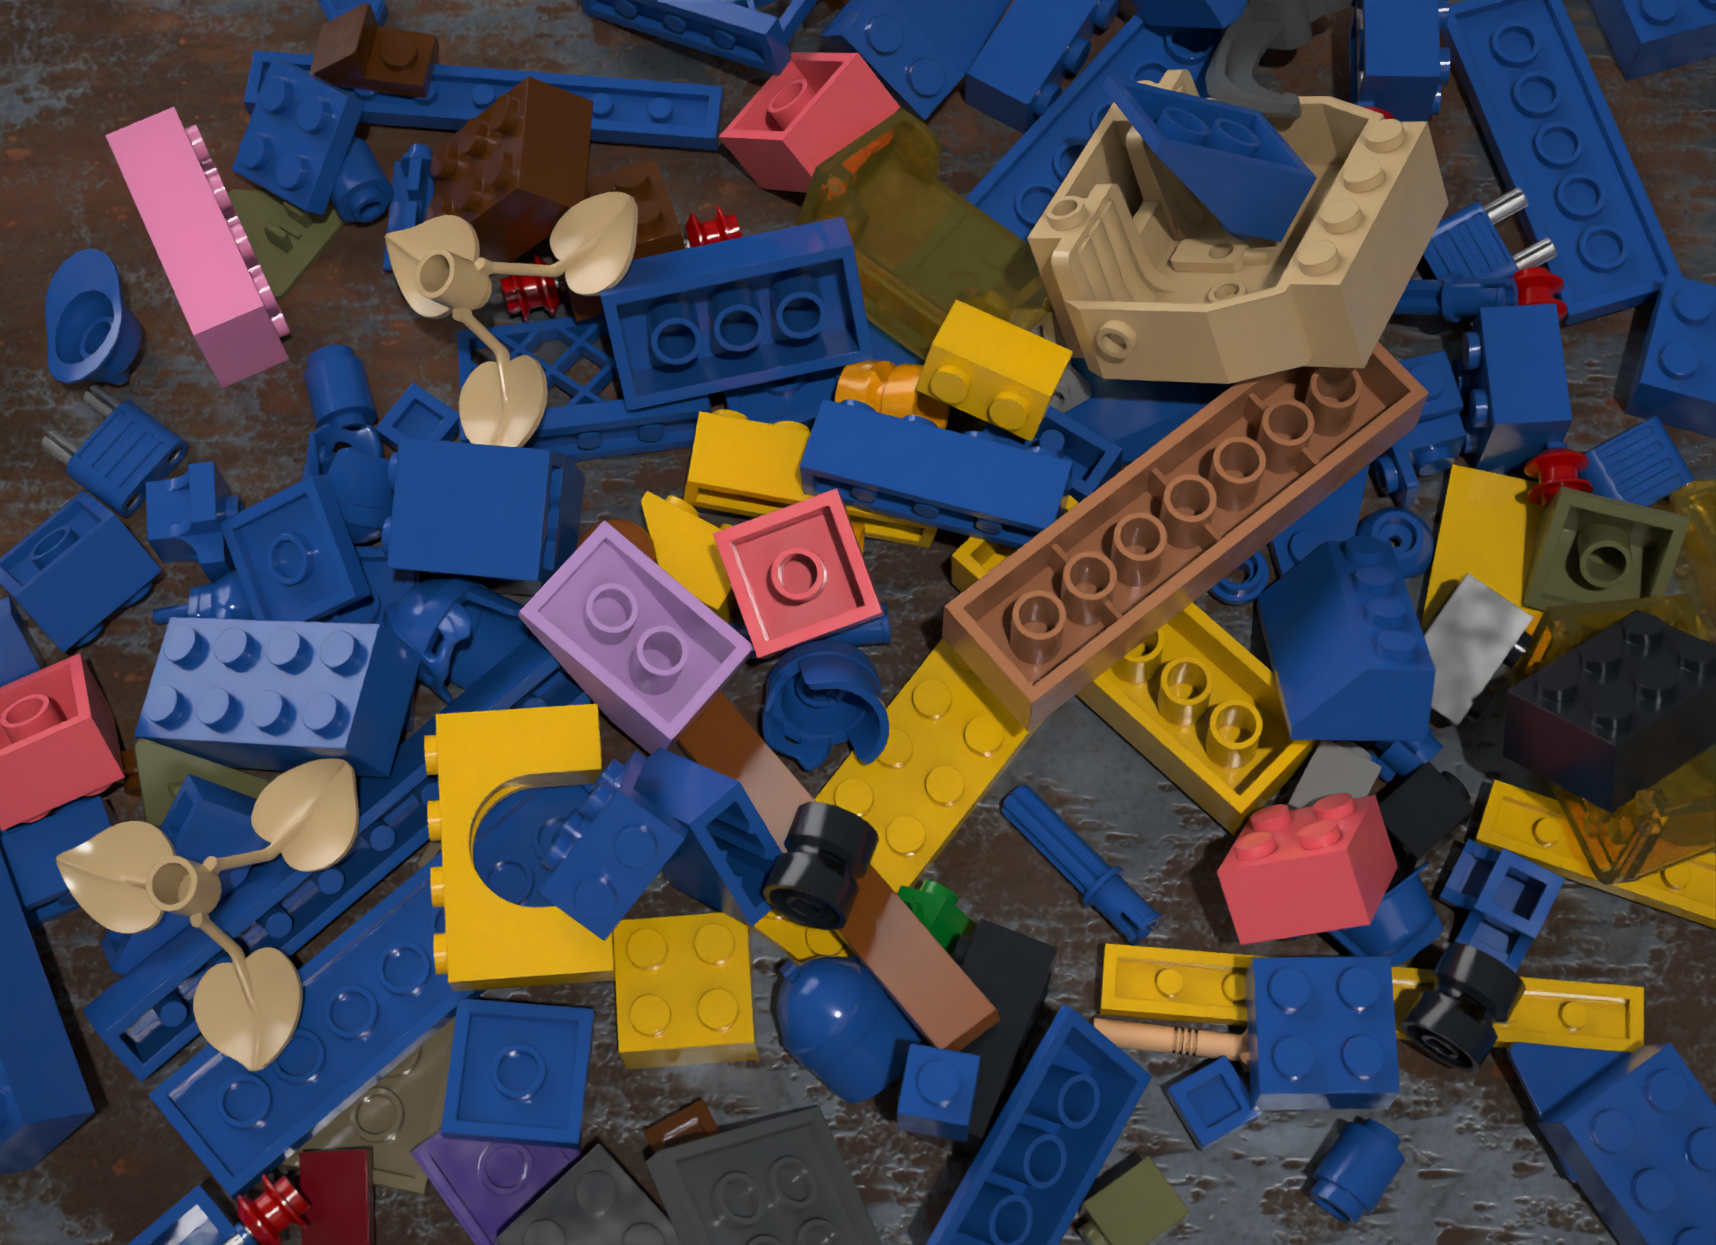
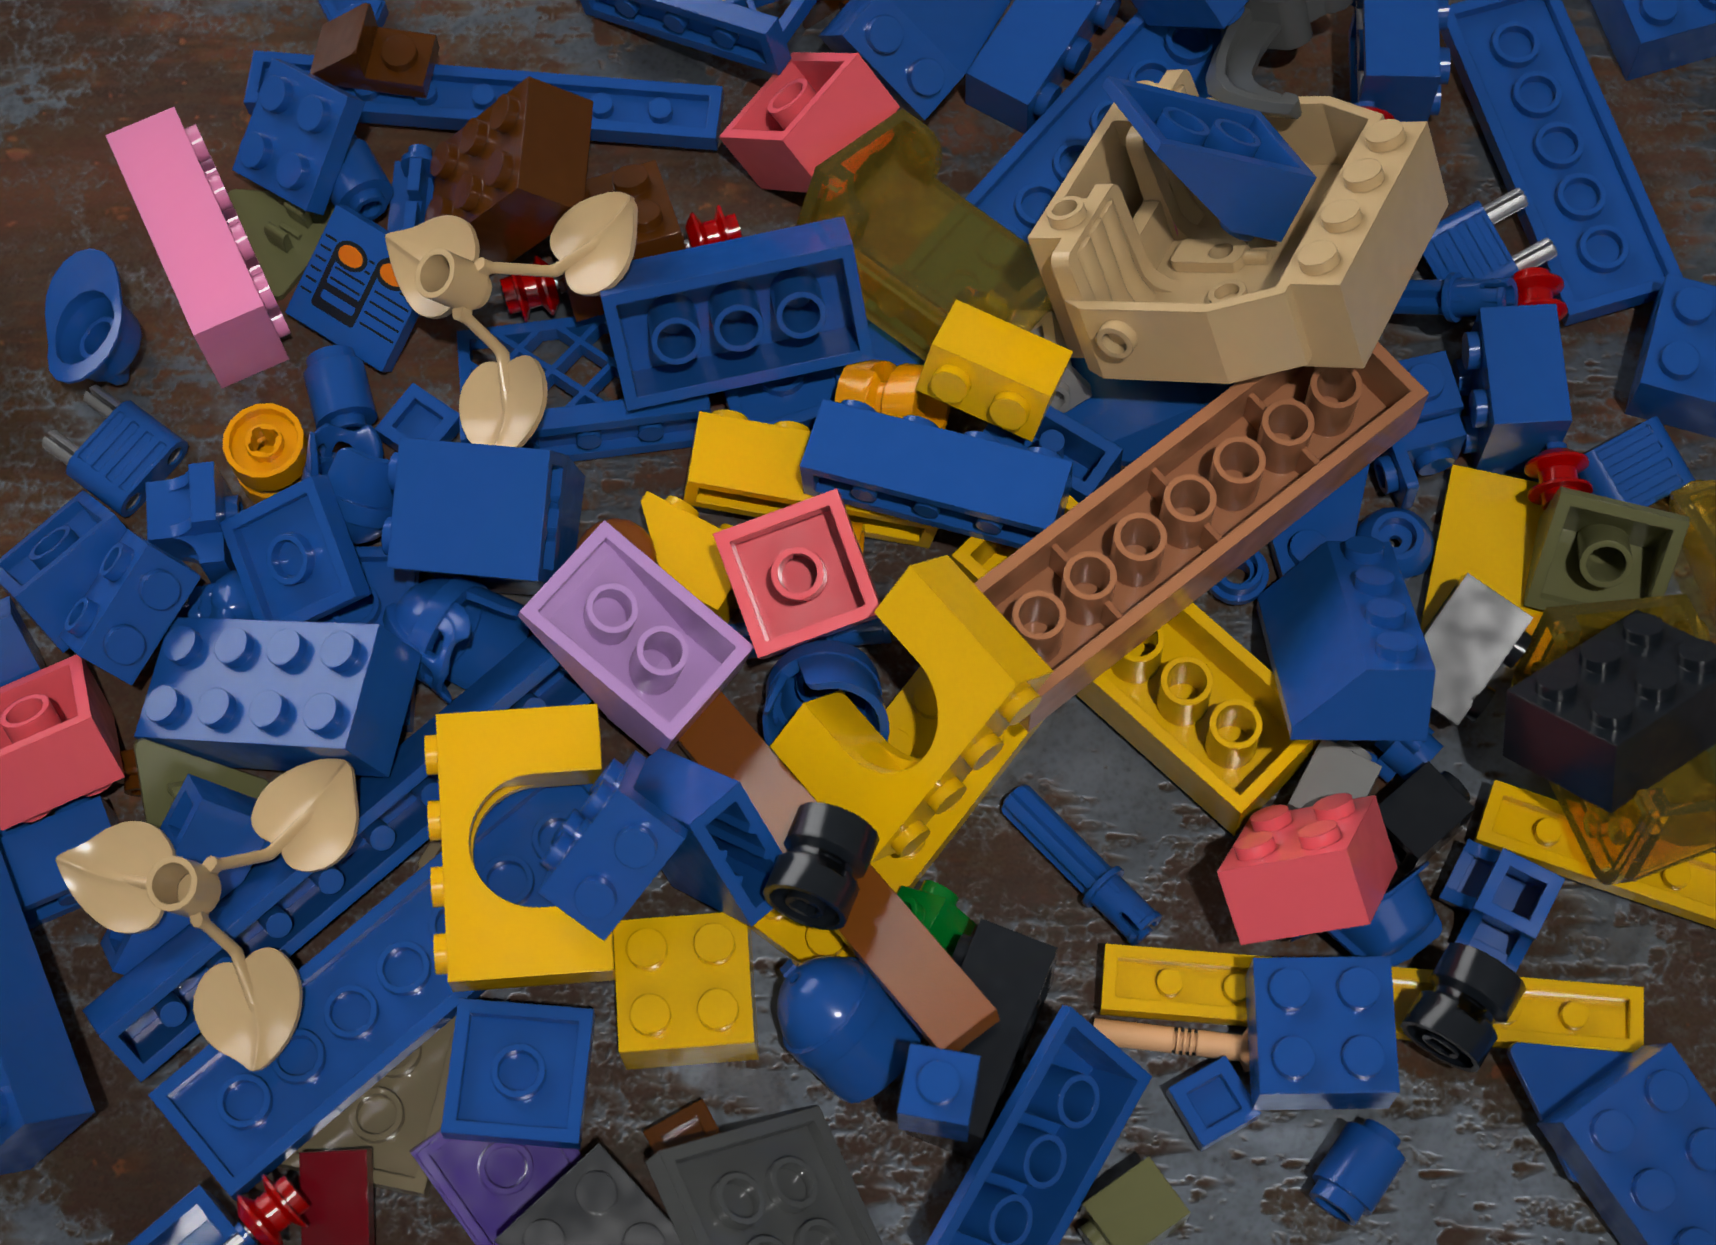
(128, 607): none -> blue brick
(265, 449): none -> light orange wheel
(353, 292): none -> blue tile
(981, 682): none -> yellow arch

